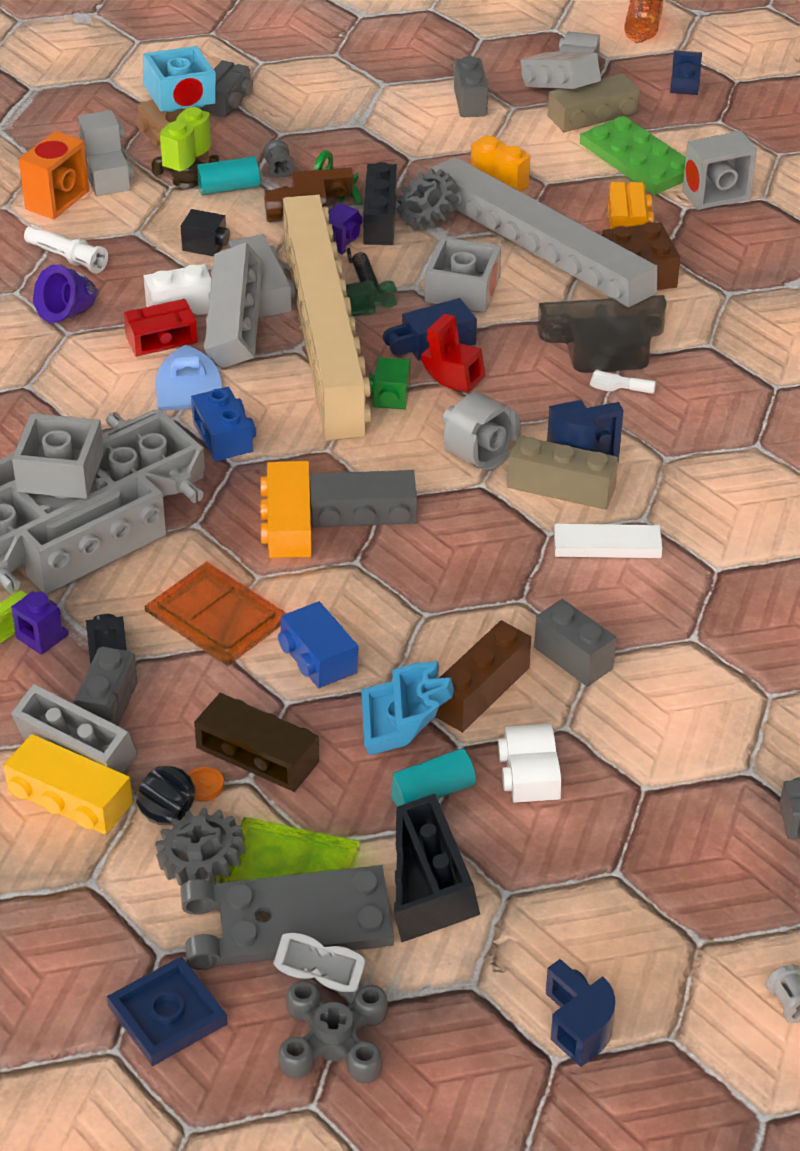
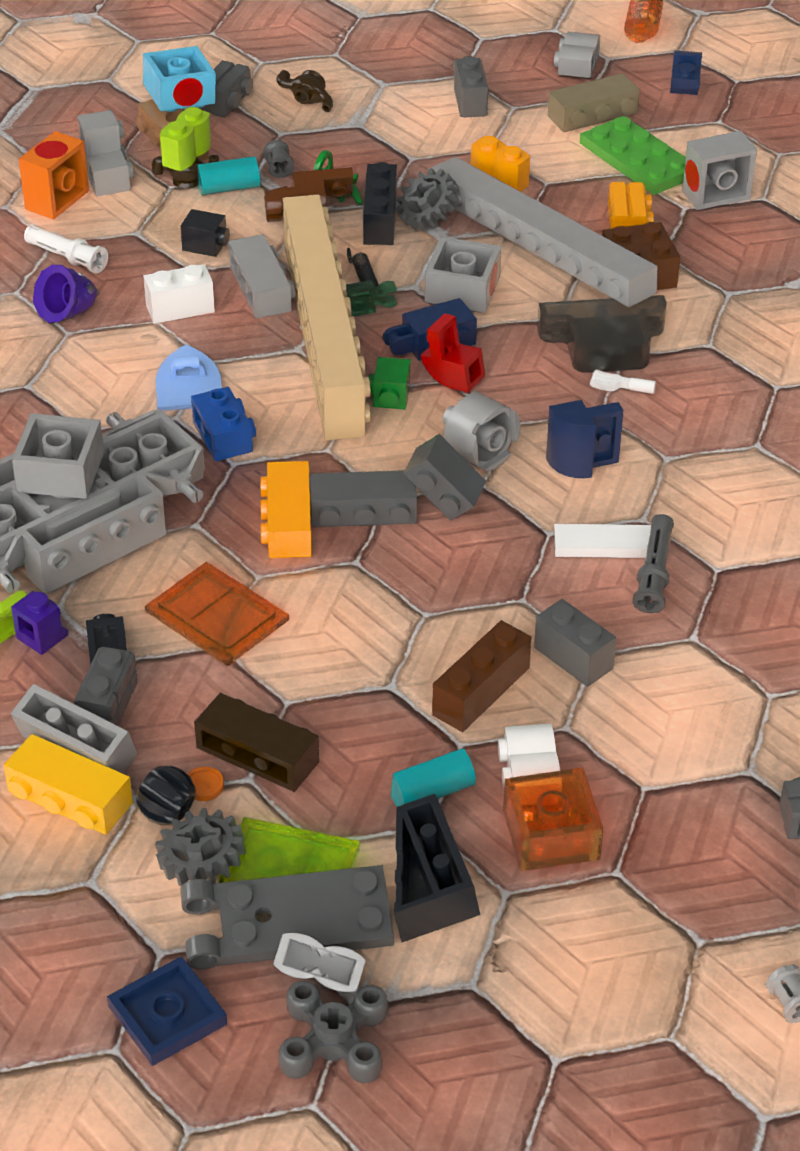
(160, 327): red brick -> none
(233, 305): light grey brick -> none
(306, 88): none -> dark brown piece
(318, 644): blue brick -> none
(345, 225): dark purple brick -> none
(402, 707): dark azure plate -> none
(444, 477): none -> dark grey brick
(552, 819): none -> clear orange brick
(560, 70): light grey brick -> none
(562, 472): dark tan brick -> none
(586, 1012): dark blue brick -> none
(653, 574): none -> dark grey pin

